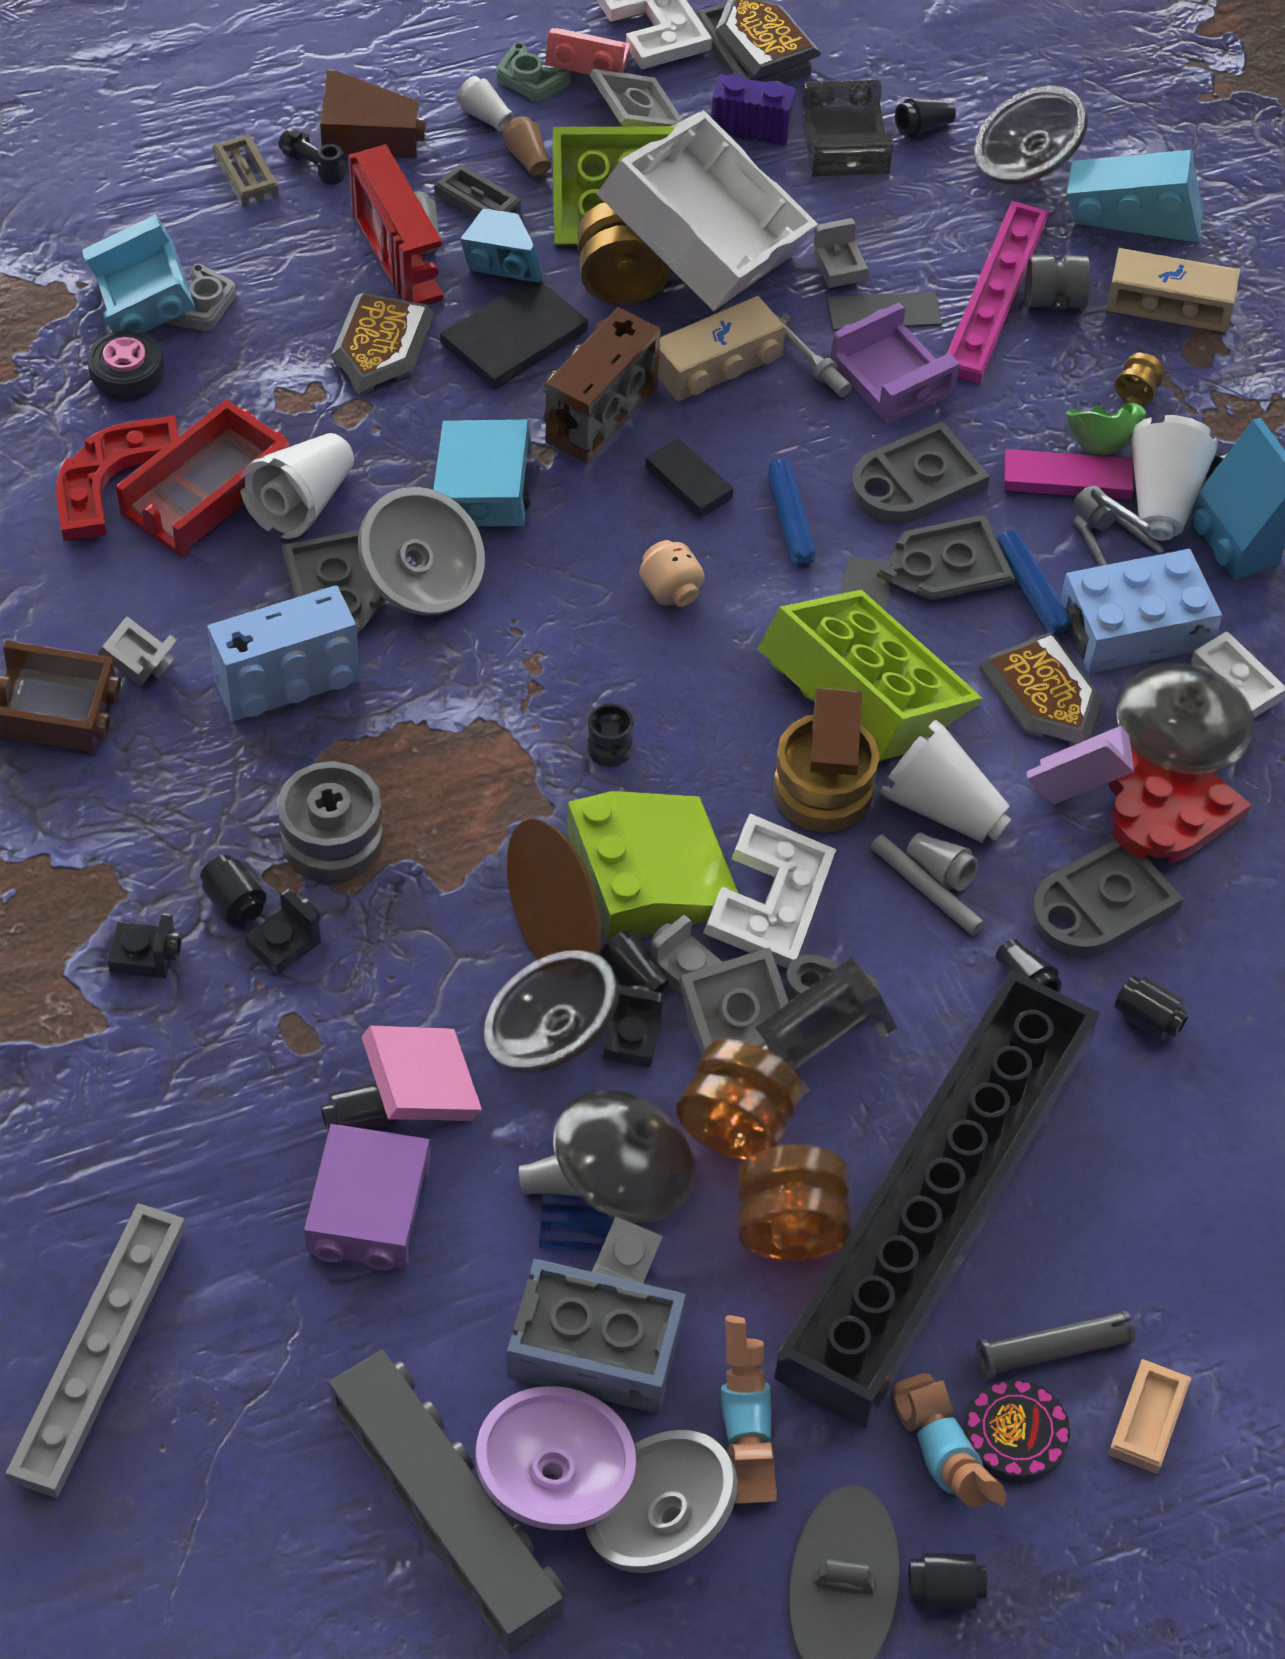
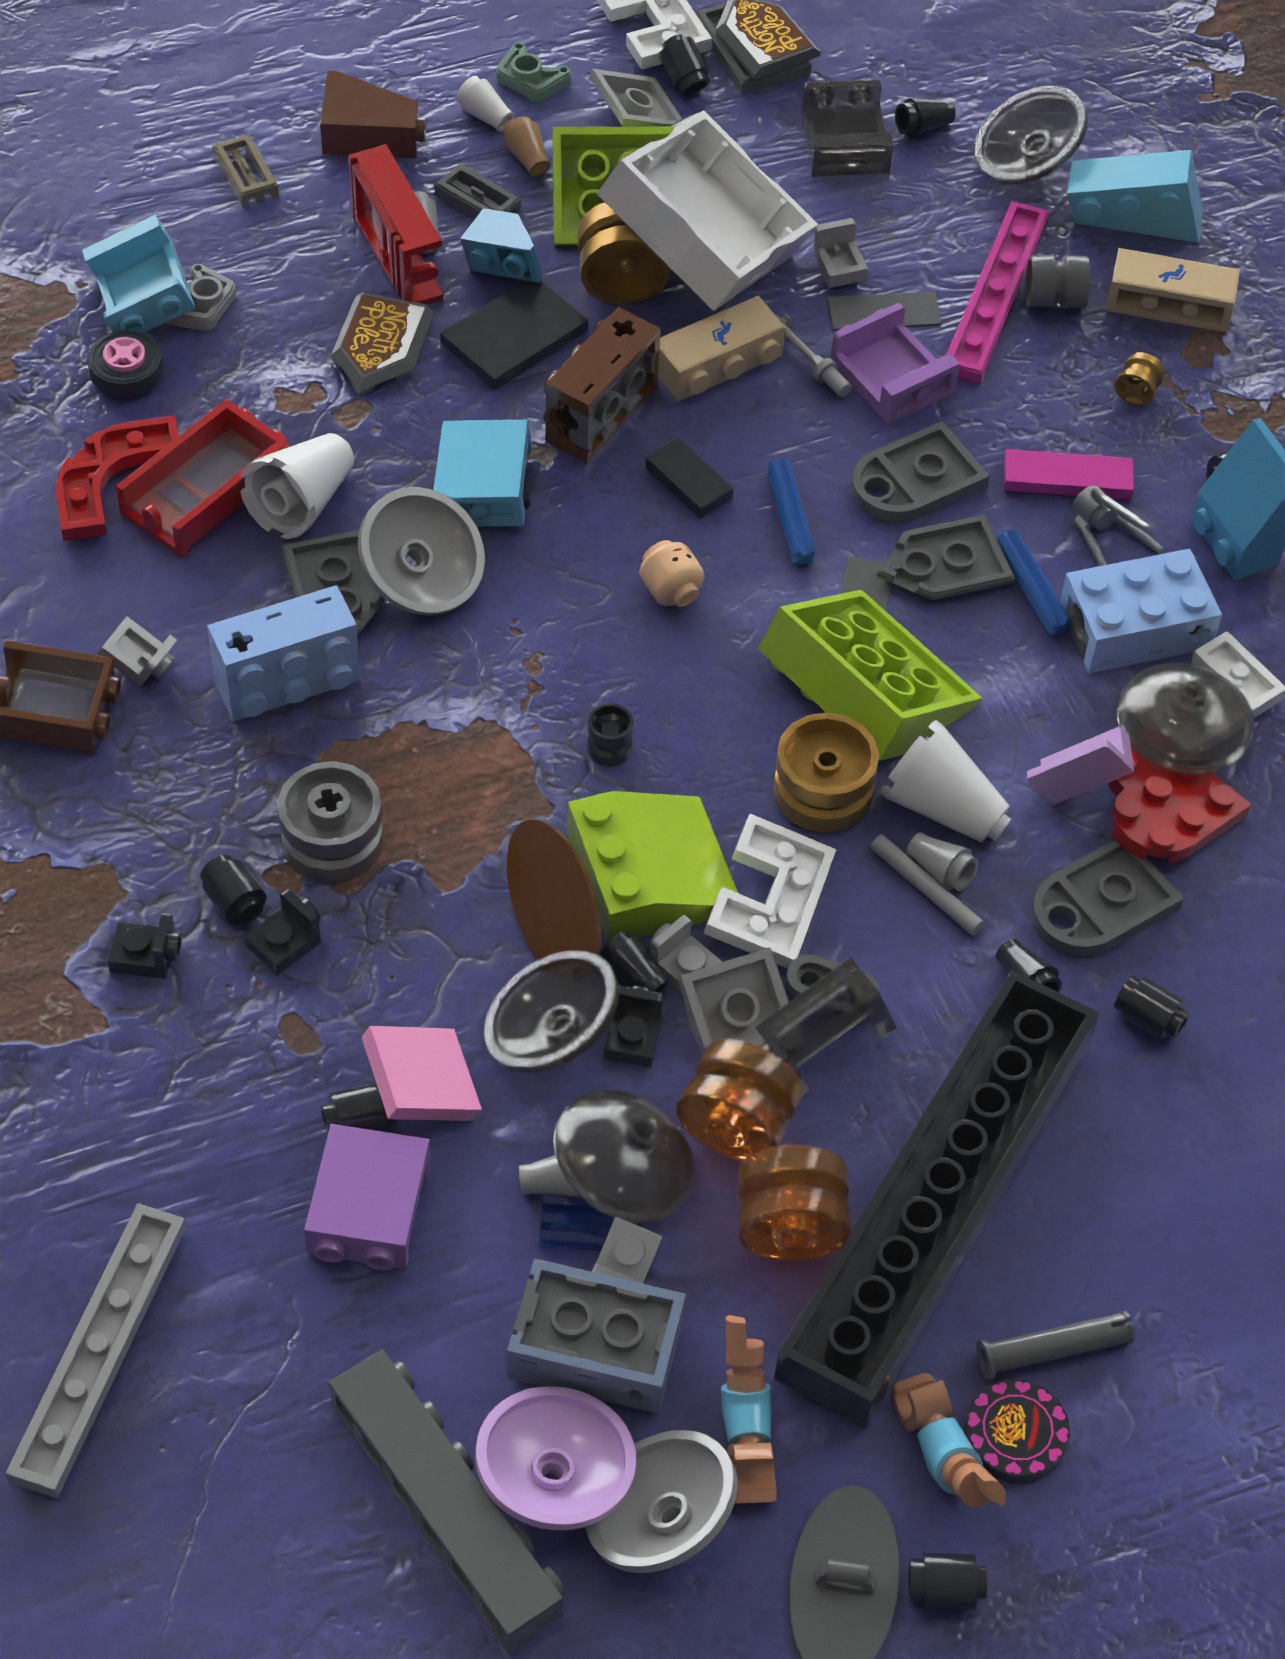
(327, 158): black bar -> none
(585, 52): coral bracket -> none
(684, 64): none -> black brick
(753, 108): dark purple brick -> none
(836, 731): reddish brown tile -> none
(1044, 689): tile -> none
(1104, 432): bright green hair -> none
(1149, 1416): light nougat tile -> none
(1170, 471): white cone -> none

